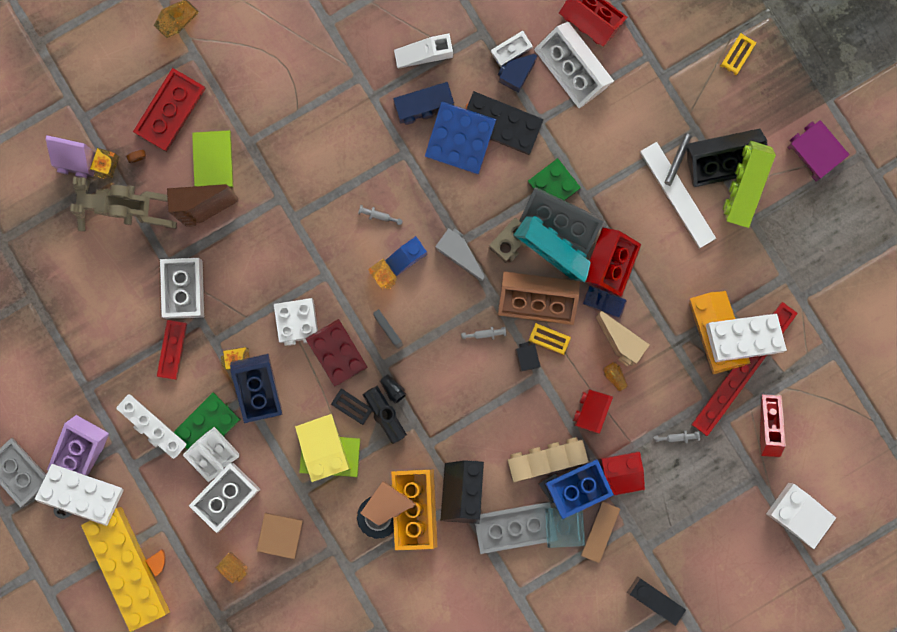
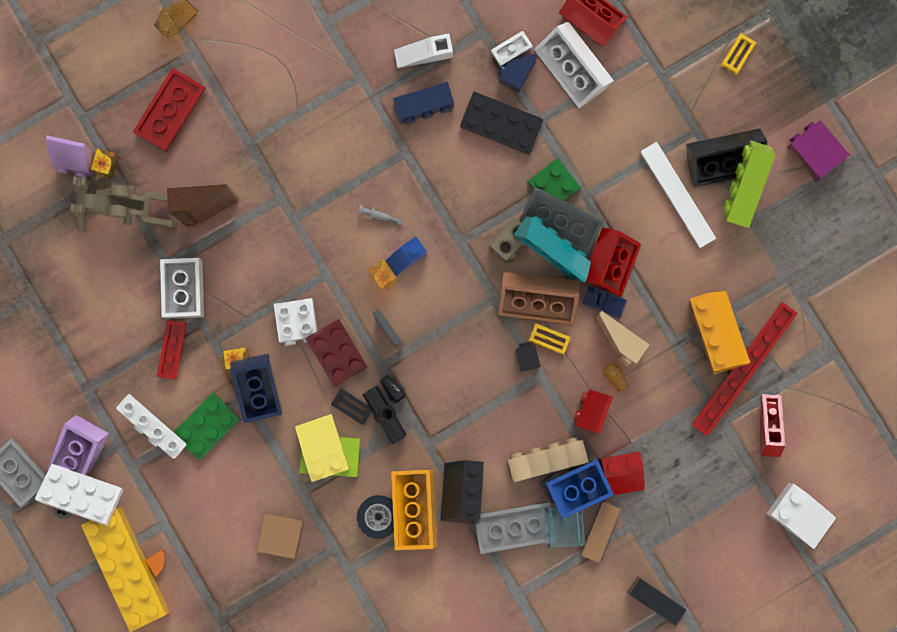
(136, 156): dark orange tile -> none
(211, 454): white slope -> none
(212, 158): lime tile -> none
(224, 497): white brick -> none
(232, 568): clear yellow brick -> none
(386, 504): nougat slope -> none
(457, 250): light grey slope -> none
(460, 137): blue plate -> none
(485, 333): light grey piece -> none
(677, 160): flat silver bar -> none
(679, 437): light grey piece -> none
(745, 337): white plate -> none

